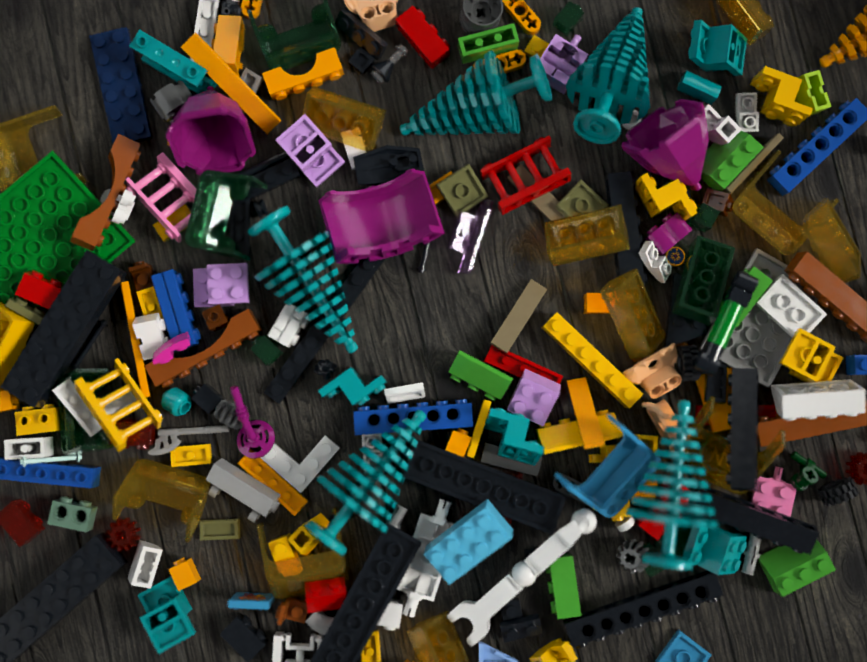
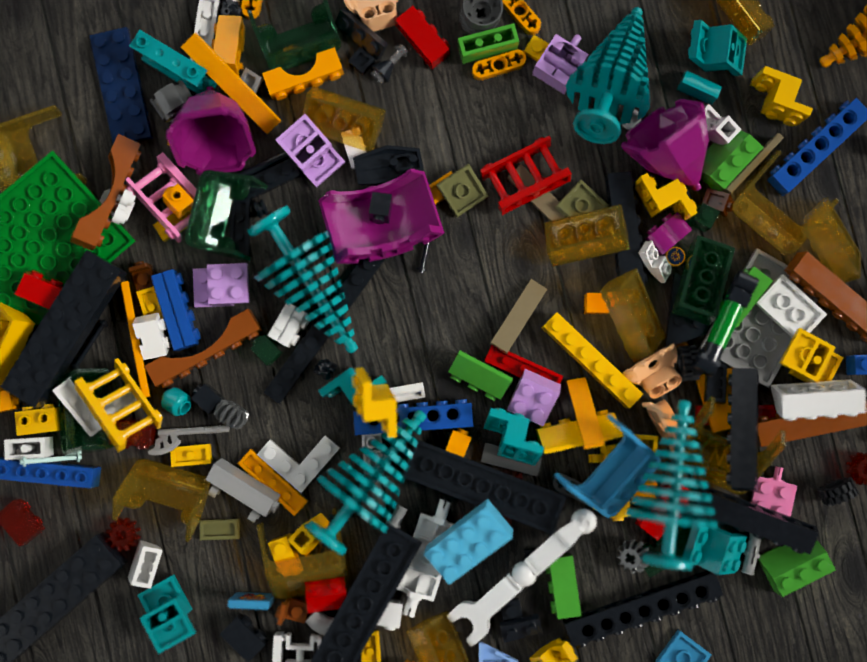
(20, 306): olive plate -> none
(72, 519): sand green brick -> none
(166, 351): dark pink slope -> none
(177, 200): none -> light orange brick
(184, 573): light orange brick -> none
(215, 318): reddish brown bracket -> none
(252, 434): magenta dish -> none
(374, 402): none -> yellow bracket
(380, 208): none -> black brick
(468, 235): clear purple bracket -> none
(478, 428): yellow tile -> none
(479, 101): teal plant -> none
(568, 18): clear green brick -> none
(626, 524): white tile -> none
(746, 112): white slope -> none
(808, 473): dark green piece -> none
(812, 93): lime brick -> none

